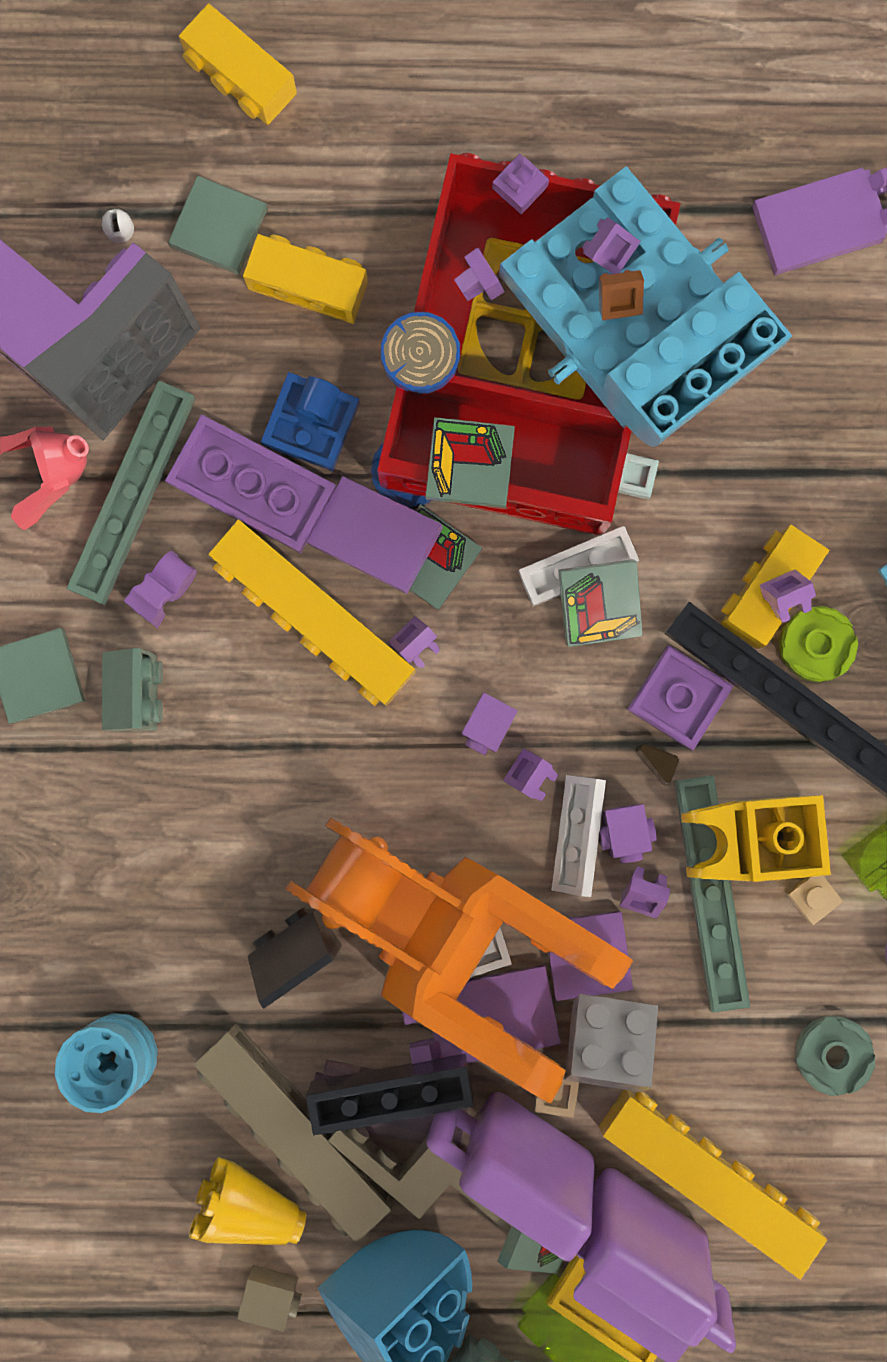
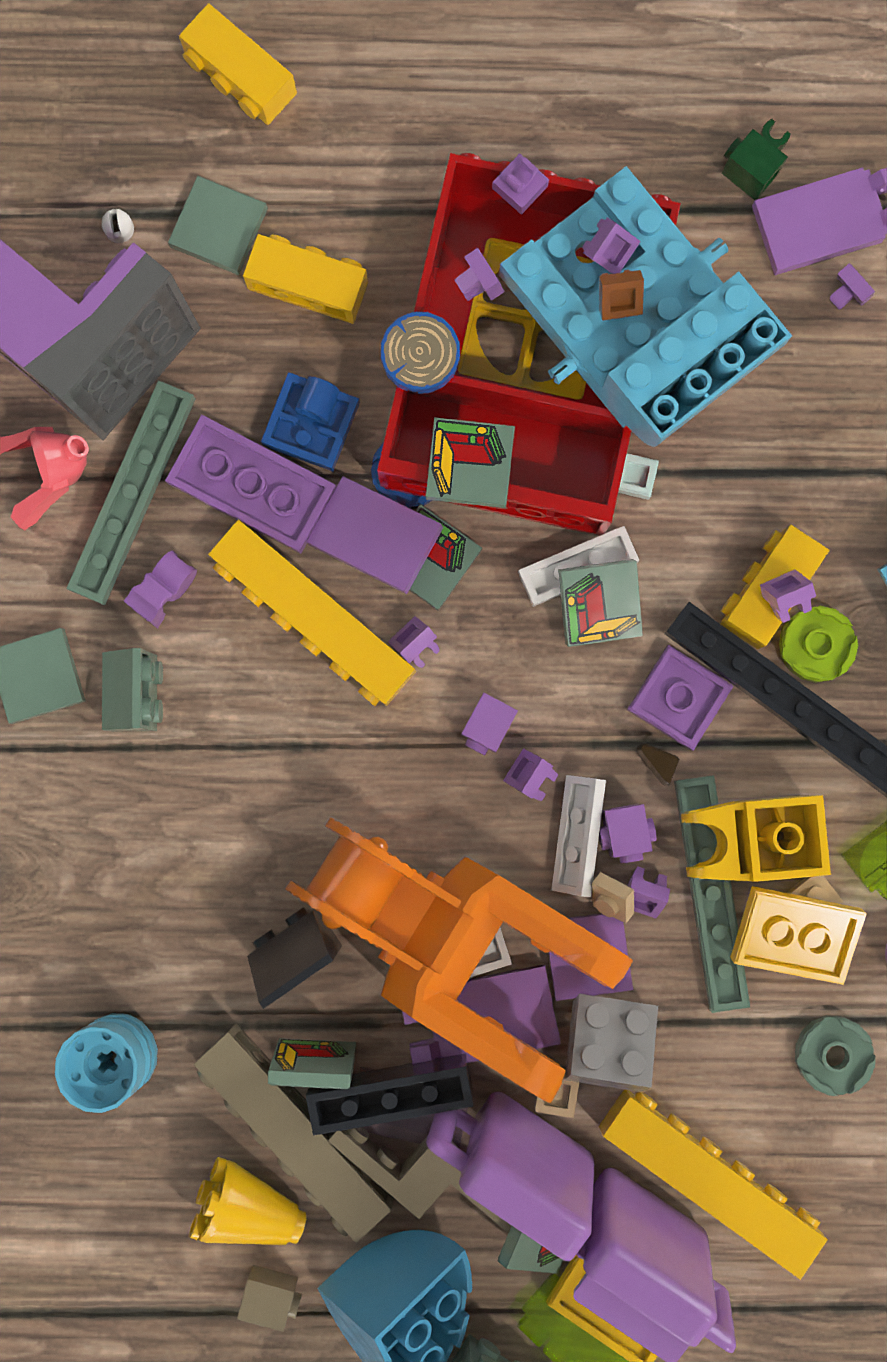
(312, 1063): none -> sand green tile
(613, 898): none -> tan plate
(755, 160): none -> dark green brick
(797, 935): none -> yellow tile
(852, 287): none -> medium lavender tile

